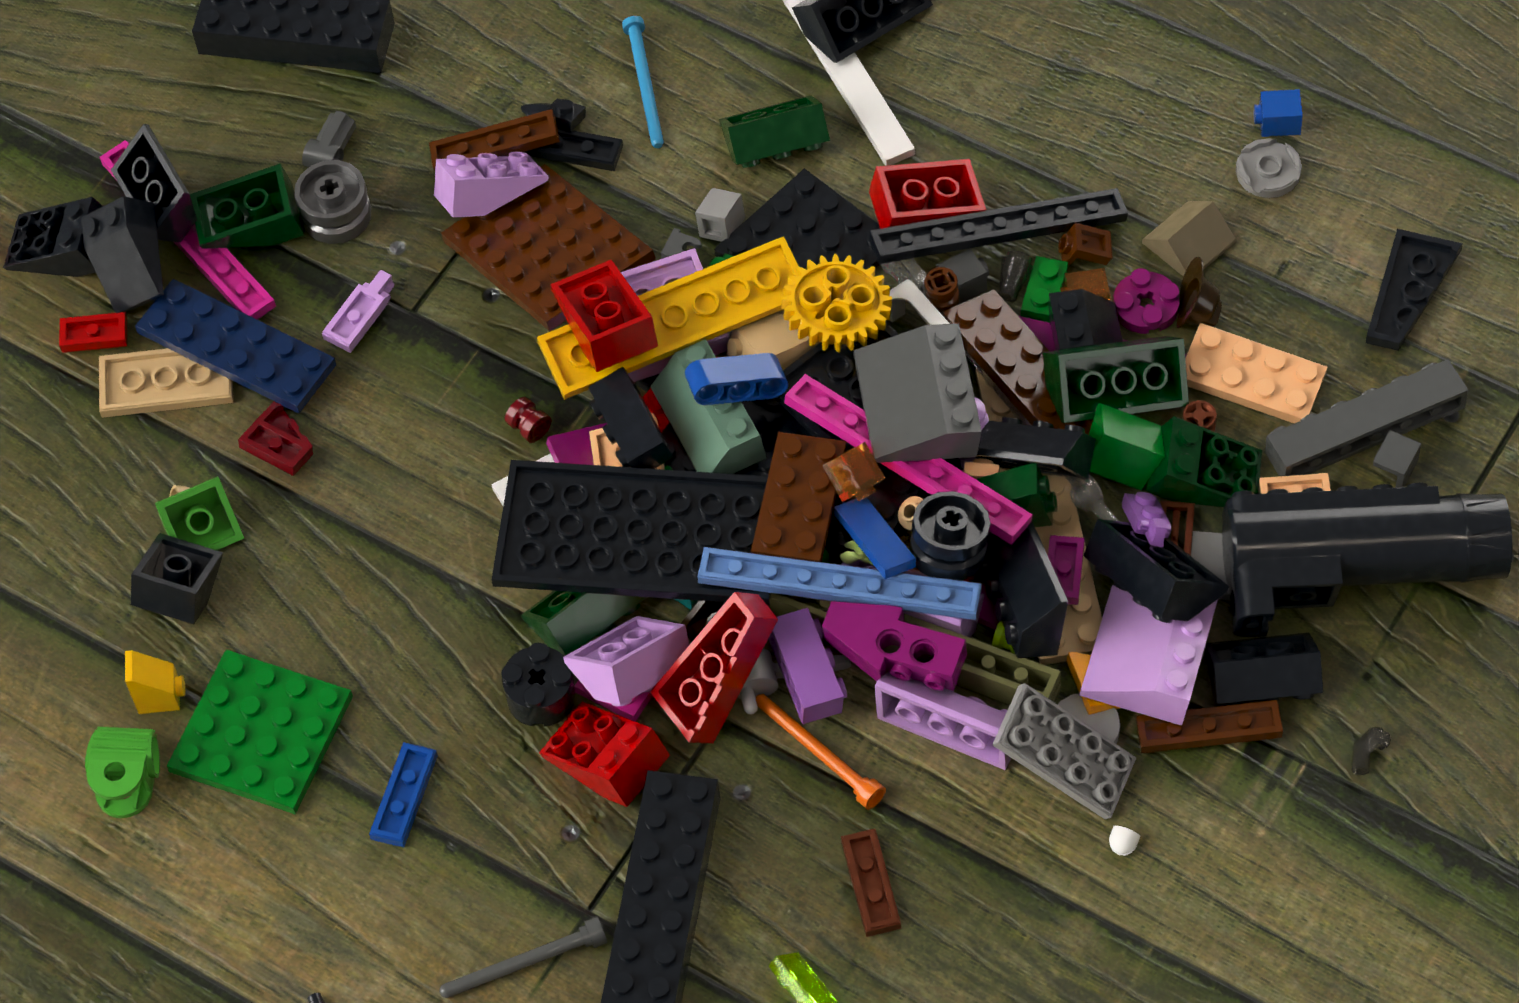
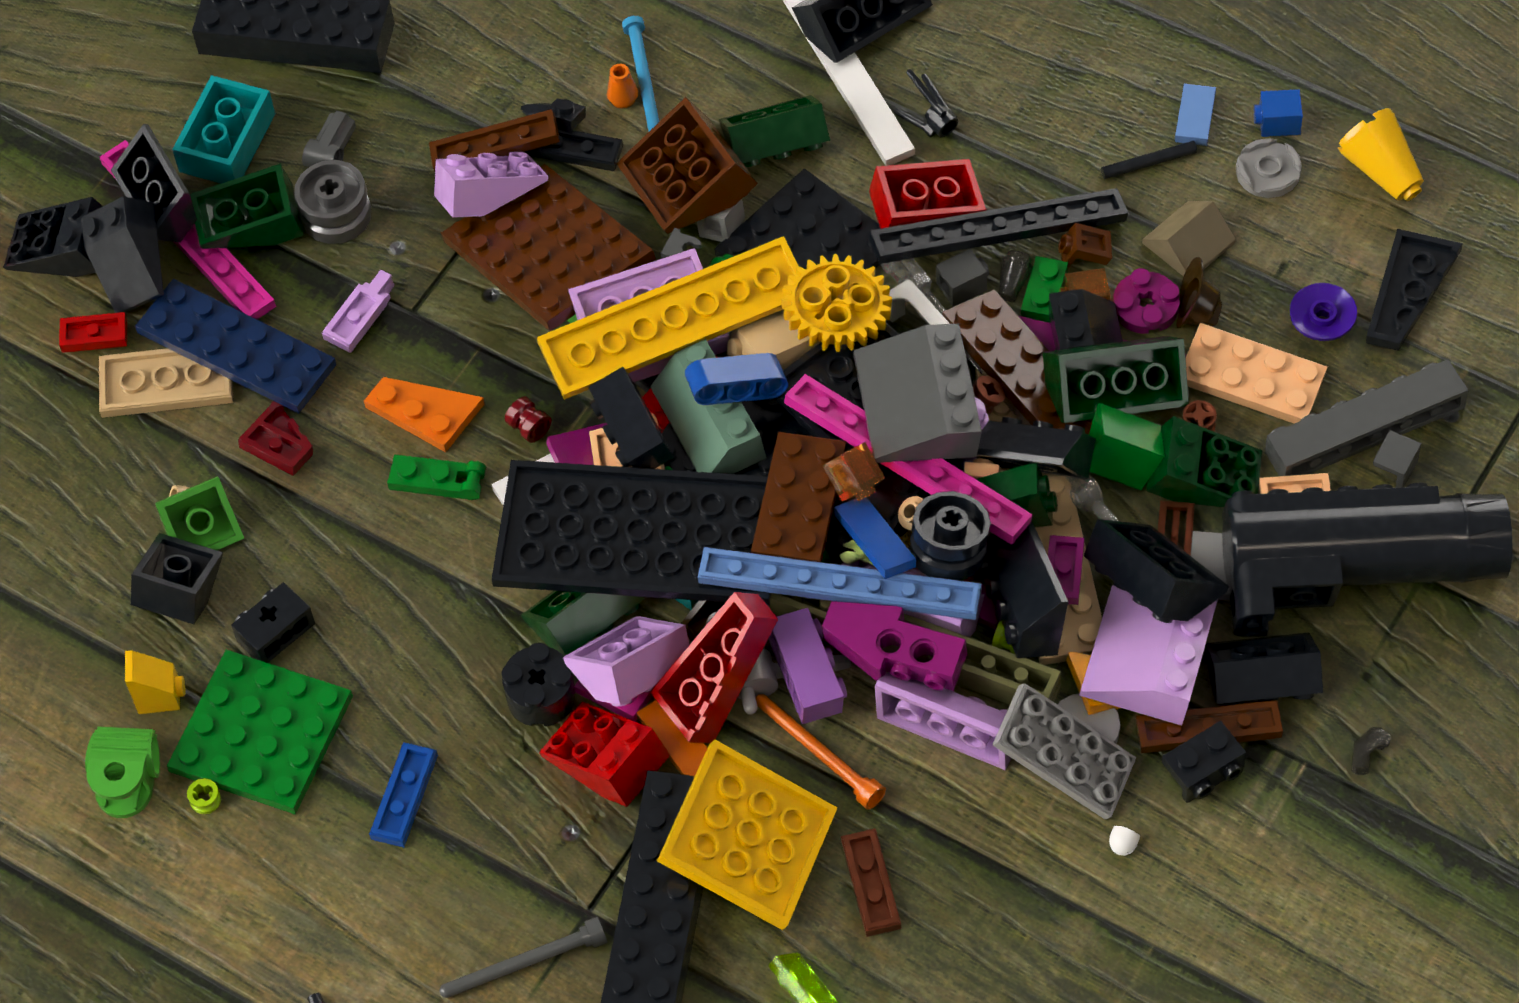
(200, 805): none -> lime bush
(223, 130): none -> teal brick
(273, 623): none -> black brick
(424, 410): none -> orange wing
(436, 477): none -> green plate
(605, 315): red slope -> none
(621, 87): none -> orange cone
(683, 754): none -> orange tile
(685, 169): none -> reddish brown slope
(747, 834): none -> yellow plate
(939, 116): none -> black plant
(942, 288): reddish brown wheel -> none
(989, 392): none -> copper wheel
(1147, 517): medium lavender hinge -> none
(1149, 160): none -> black bar
(1195, 114): none -> medium blue tile
(1205, 761): none -> black bracket
(1326, 301): none -> dark purple dish
(1383, 155): none -> yellow cone

